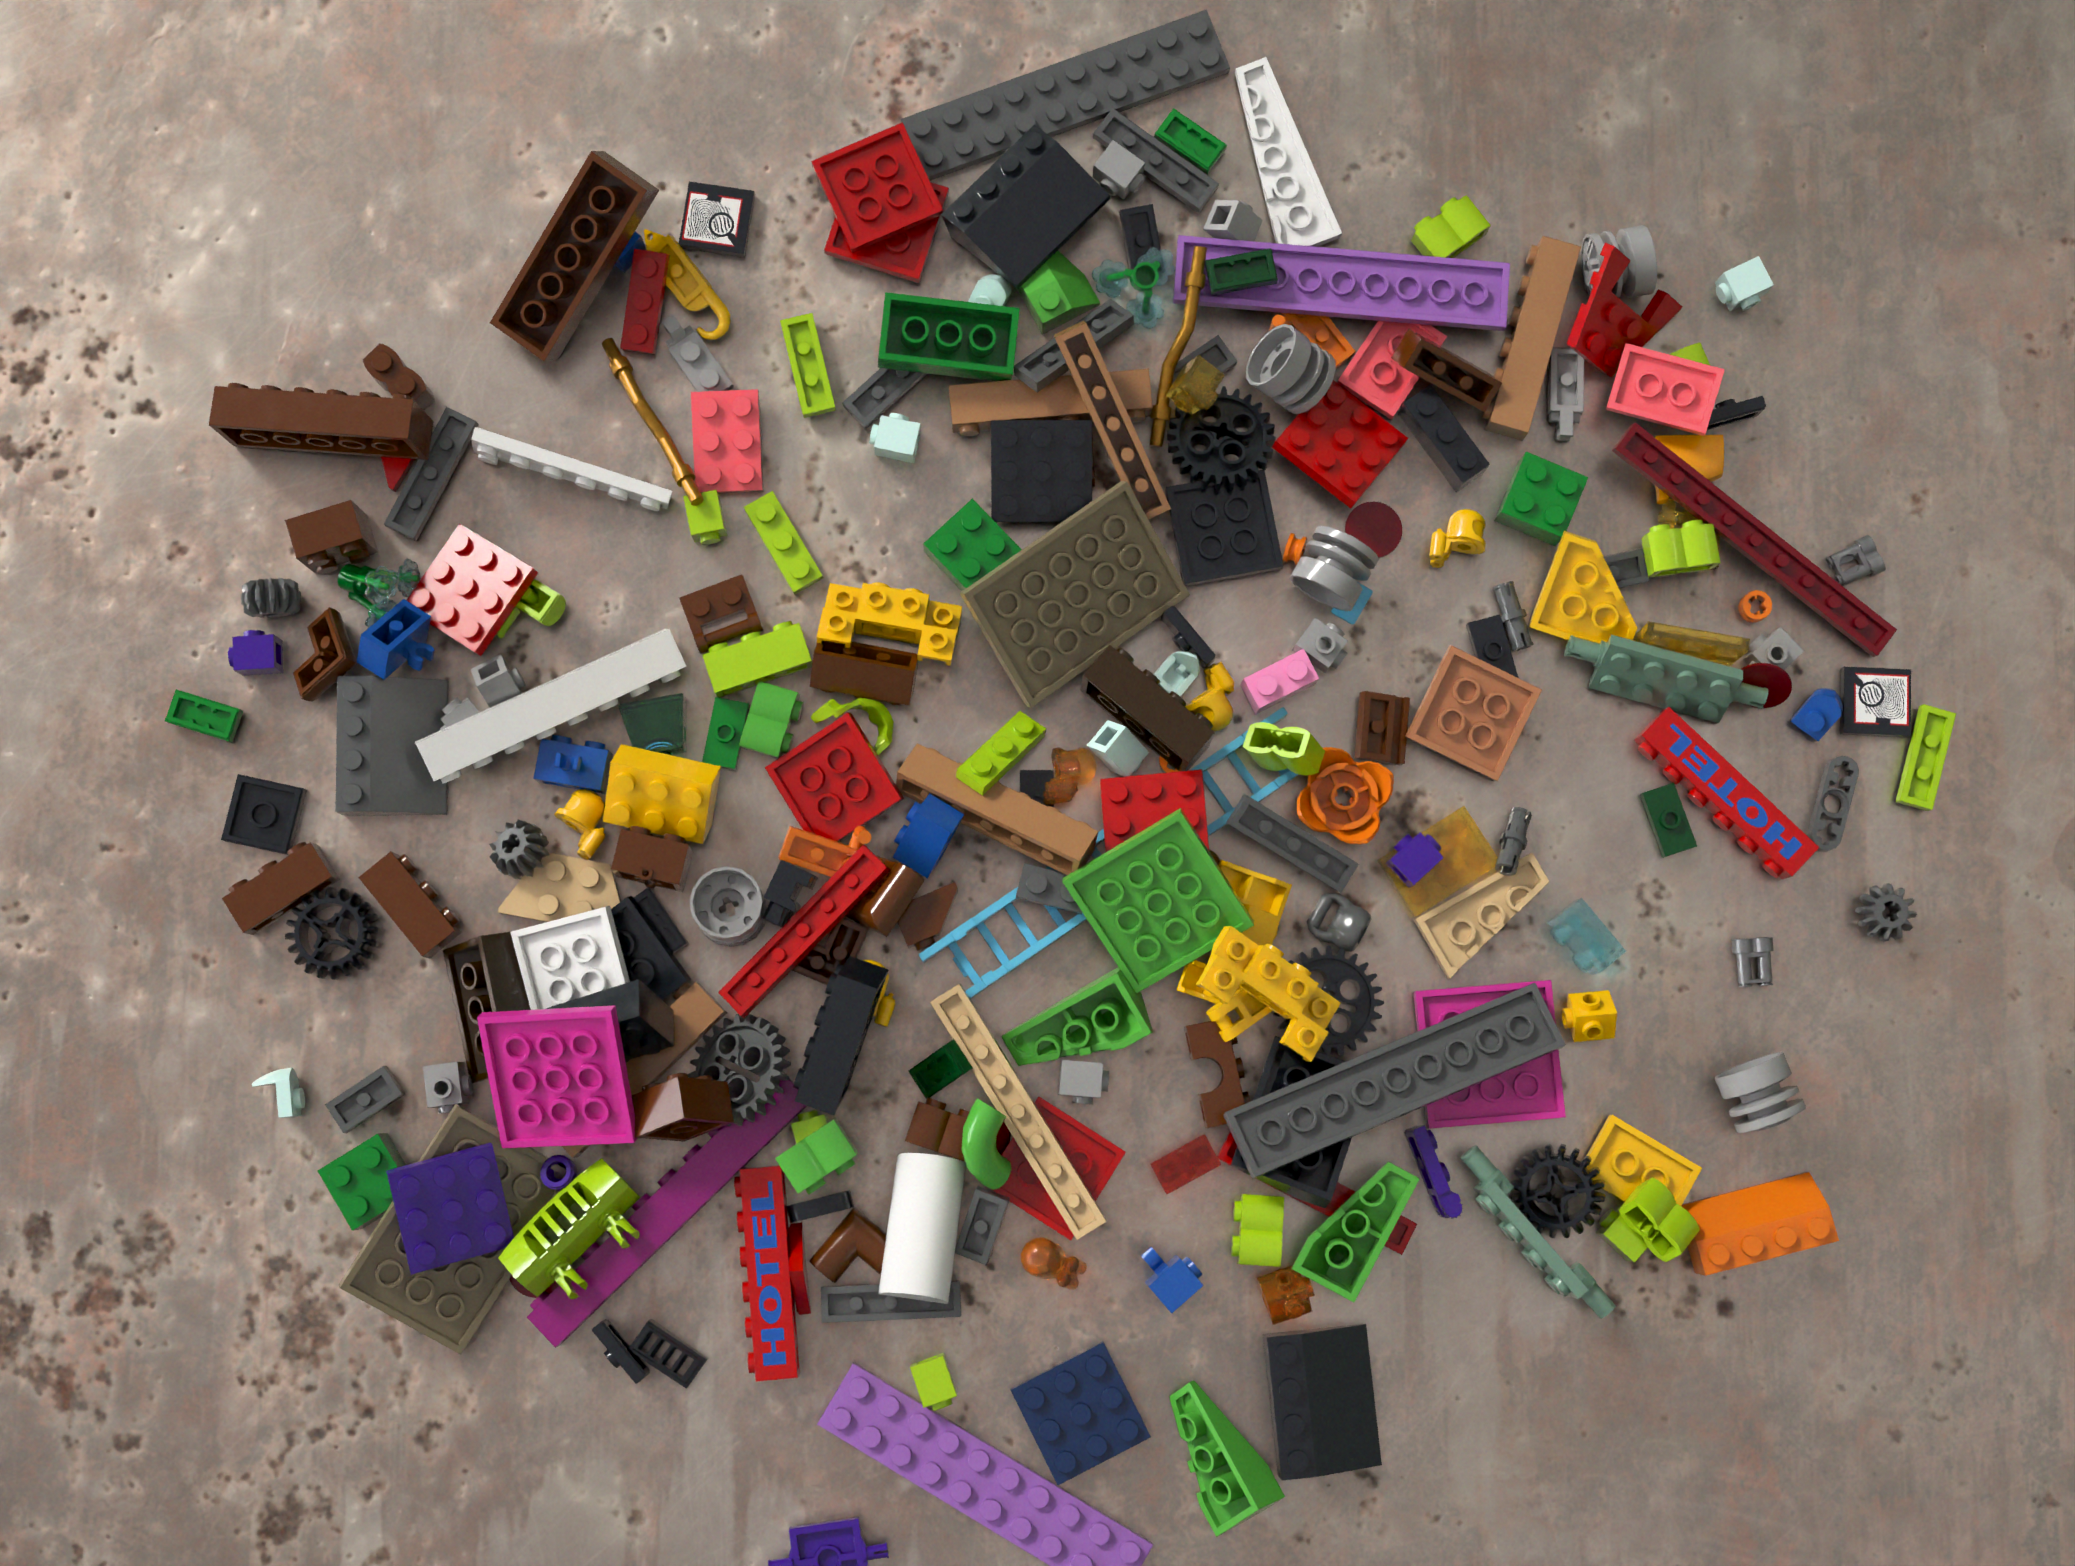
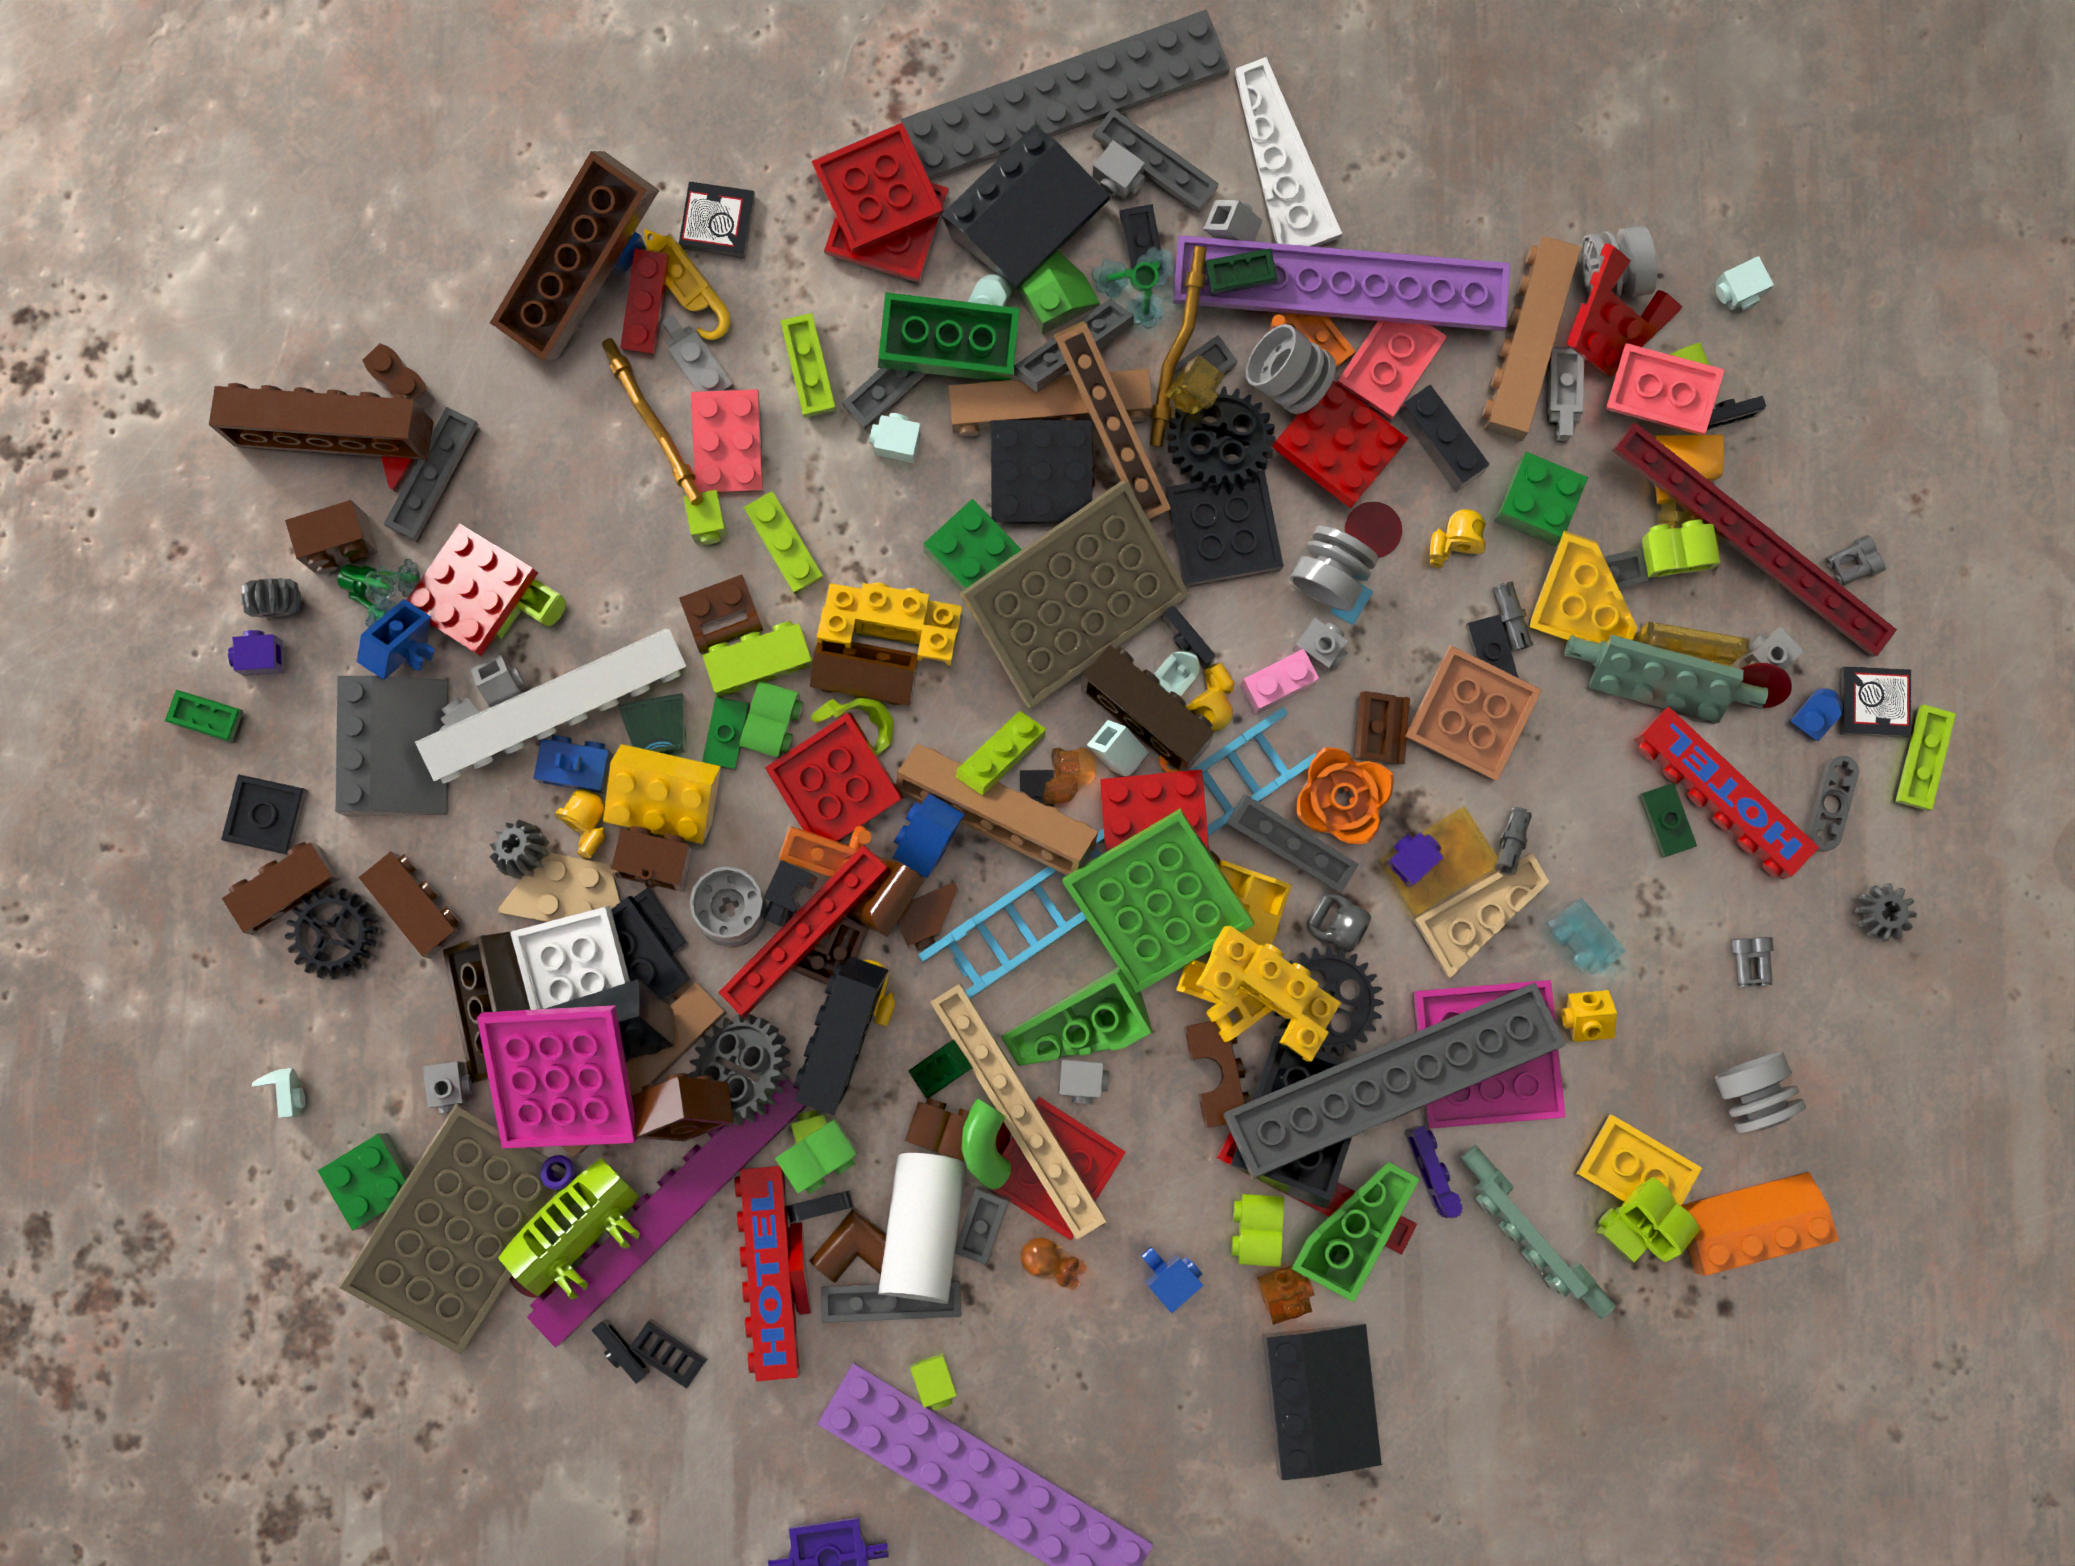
(331, 657): reddish brown brick -> none
(365, 1099): dark grey plate -> none
(450, 1208): dark purple plate -> none
(496, 447): white wing -> none
(1045, 888): dark grey plate -> none
(1080, 1413): dark blue plate -> none
(1185, 1164): clear red hips -> none
(1190, 141): green plate -> none
(1229, 1471): bright green wedge -> none
(1284, 748): lime brick -> none
(1294, 548): orange bush -> none
(1446, 370): reddish brown brick -> none
(1452, 230): lime brick -> none
(1572, 1188): black gear -> none
(1765, 605): orange bush -> none

